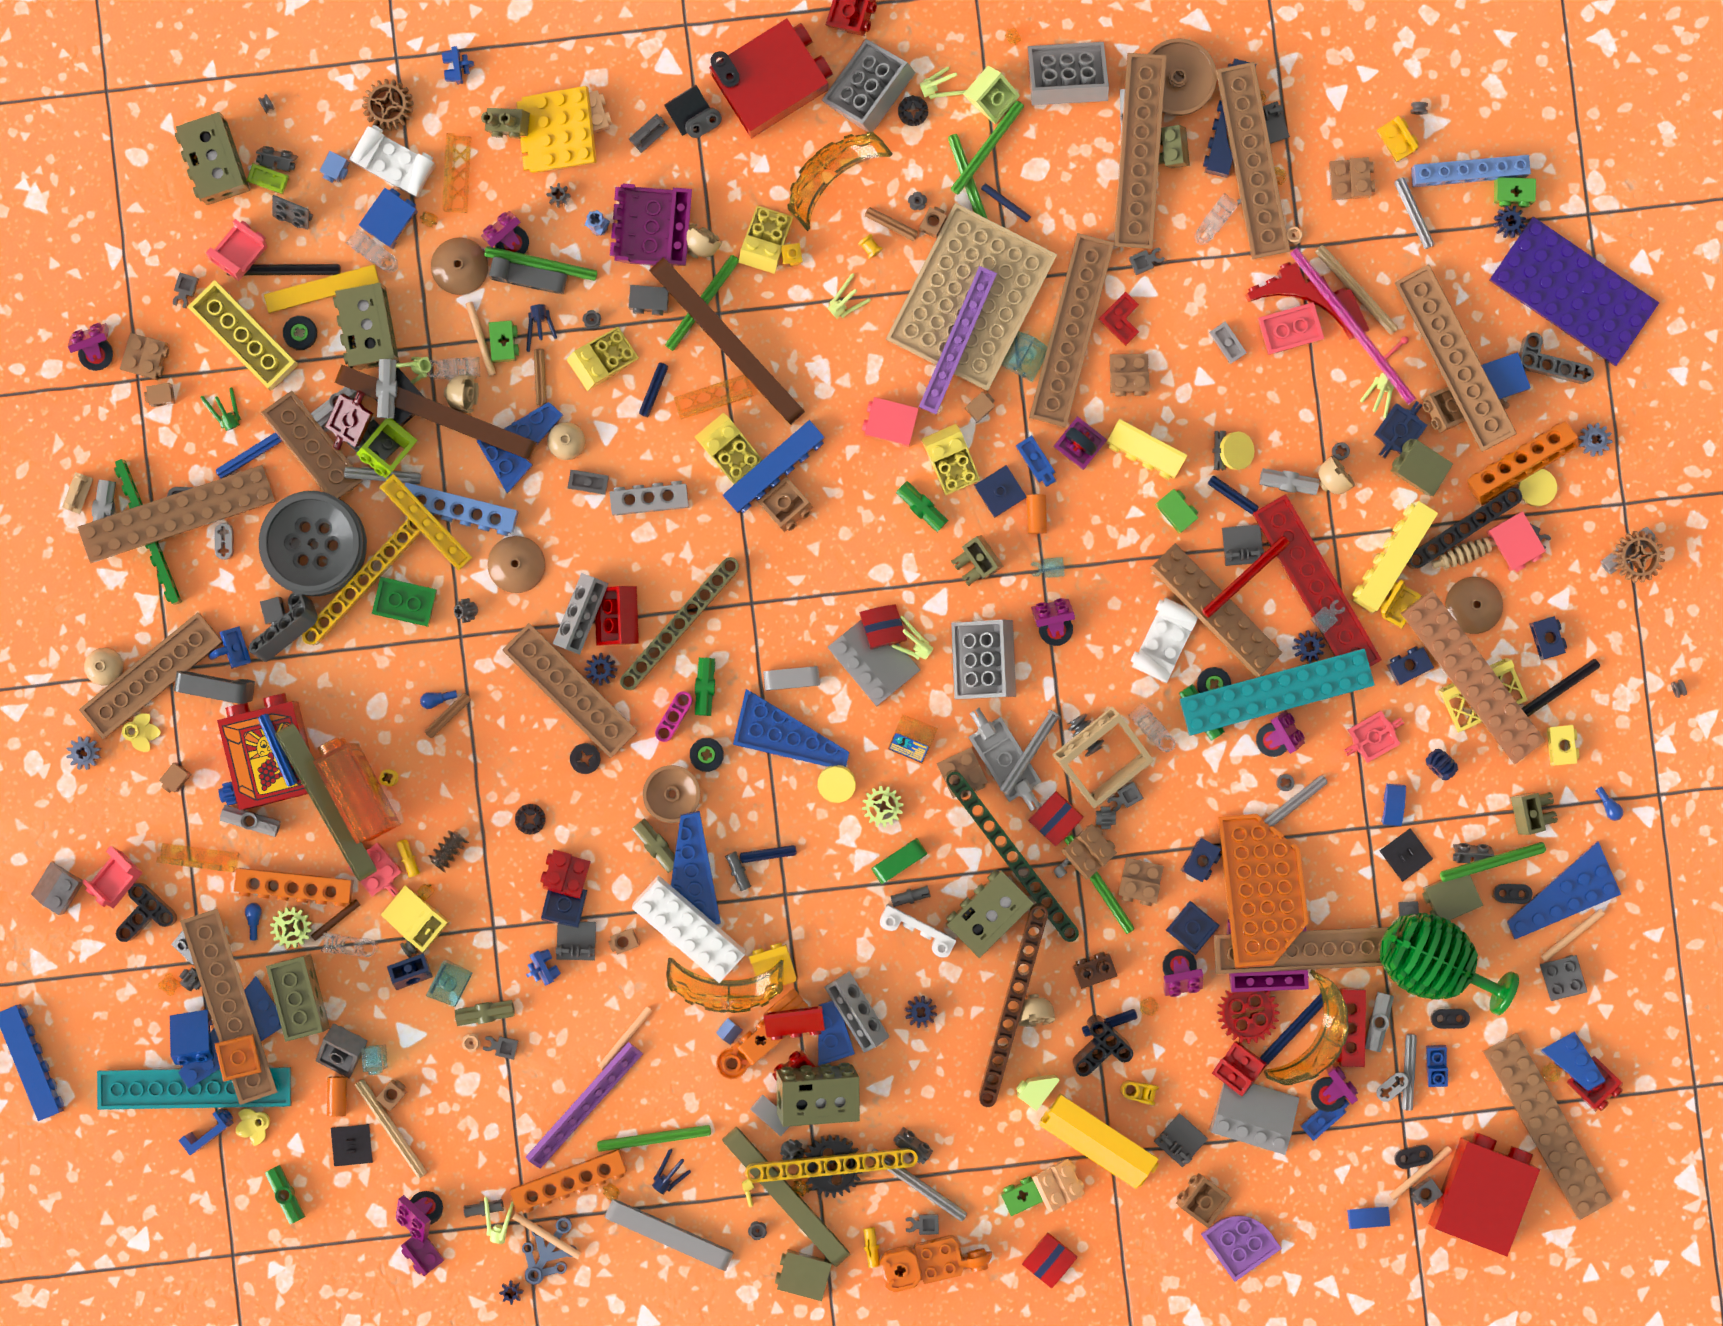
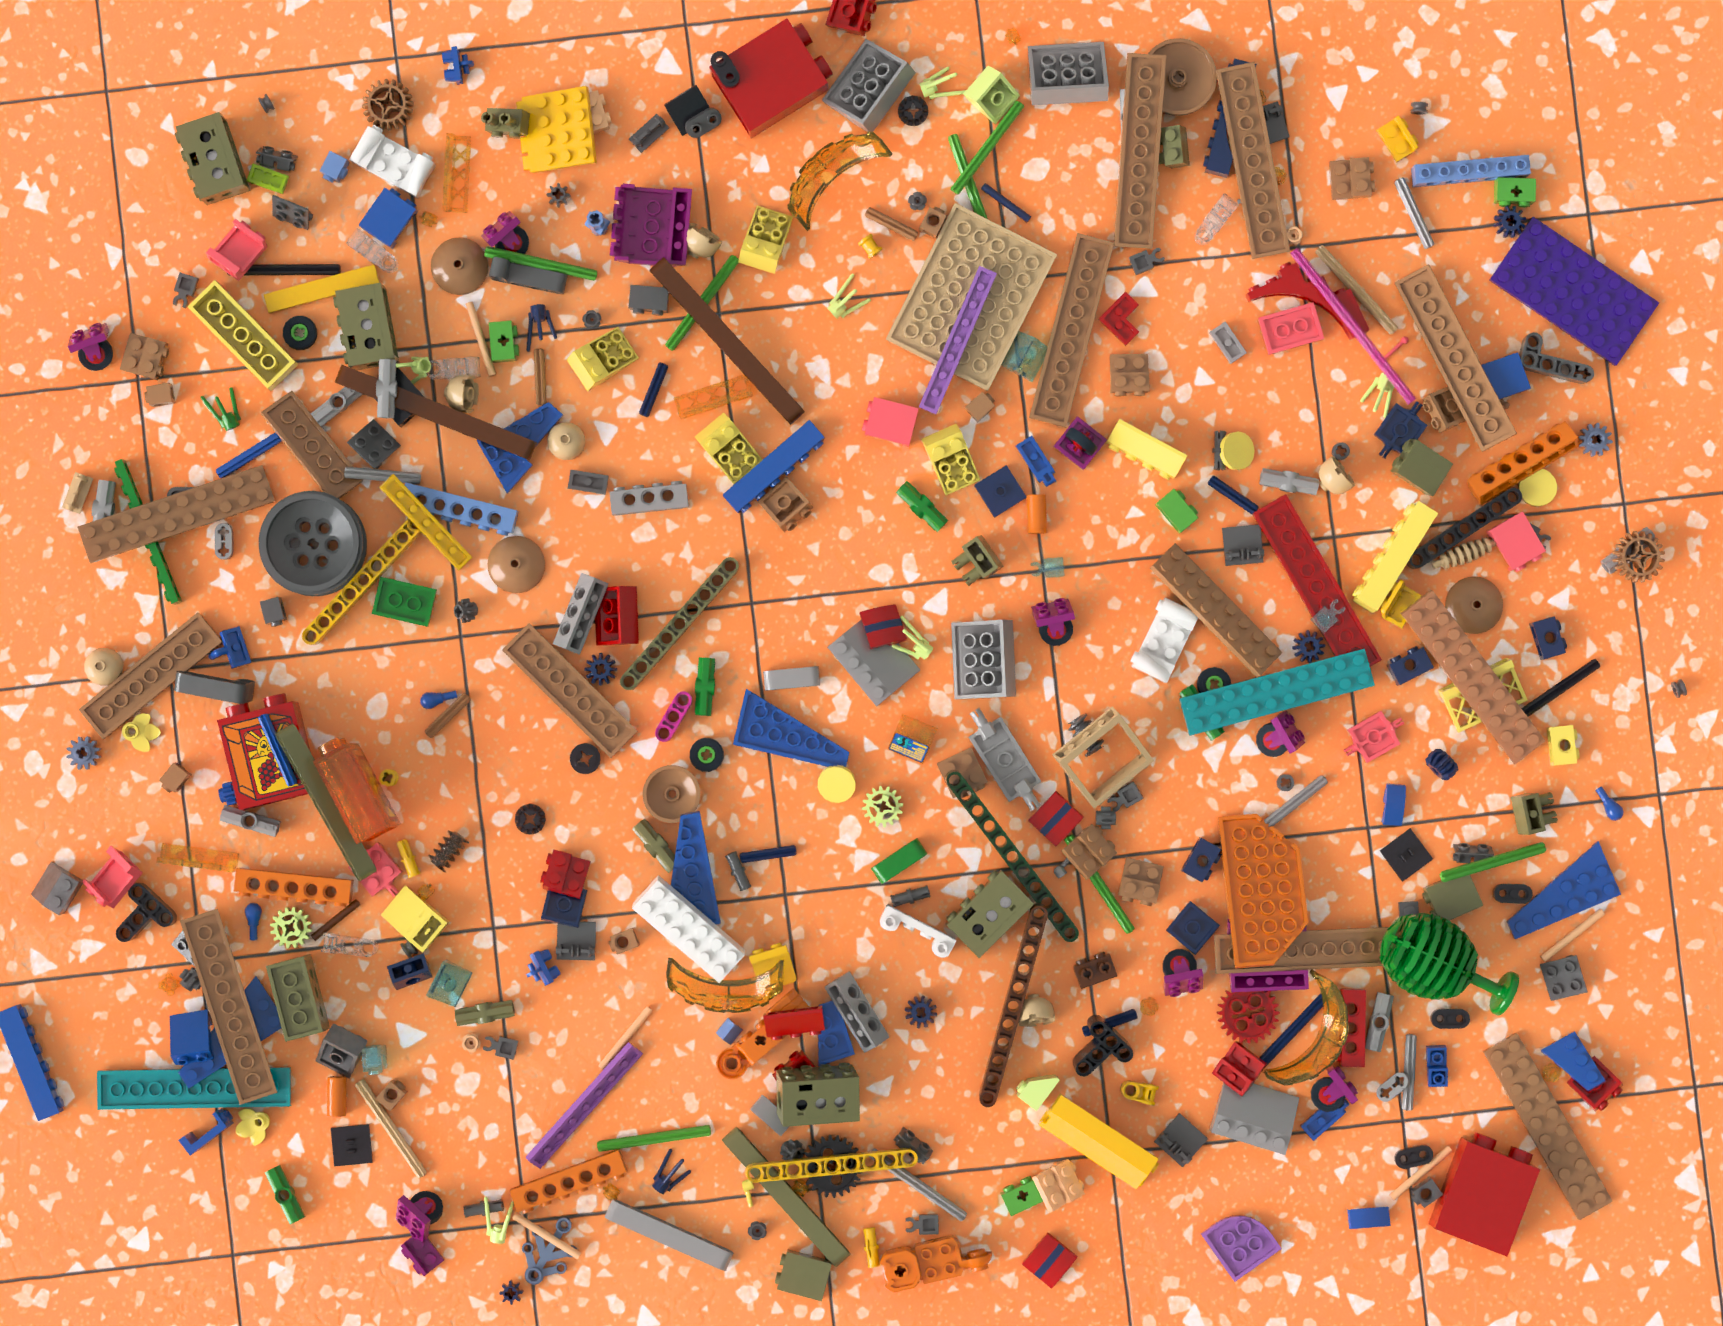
(238, 1057): orange plate -> none
(286, 629): dark grey beam -> none
(349, 420): plate -> none
(399, 435): lime window -> none
(791, 254): yellow bracket -> none
(1029, 752): light grey axle -> none
(1151, 727): clear piece -> none
(1202, 1200): medium nougat plate -> none
(1246, 576): red axle -> none

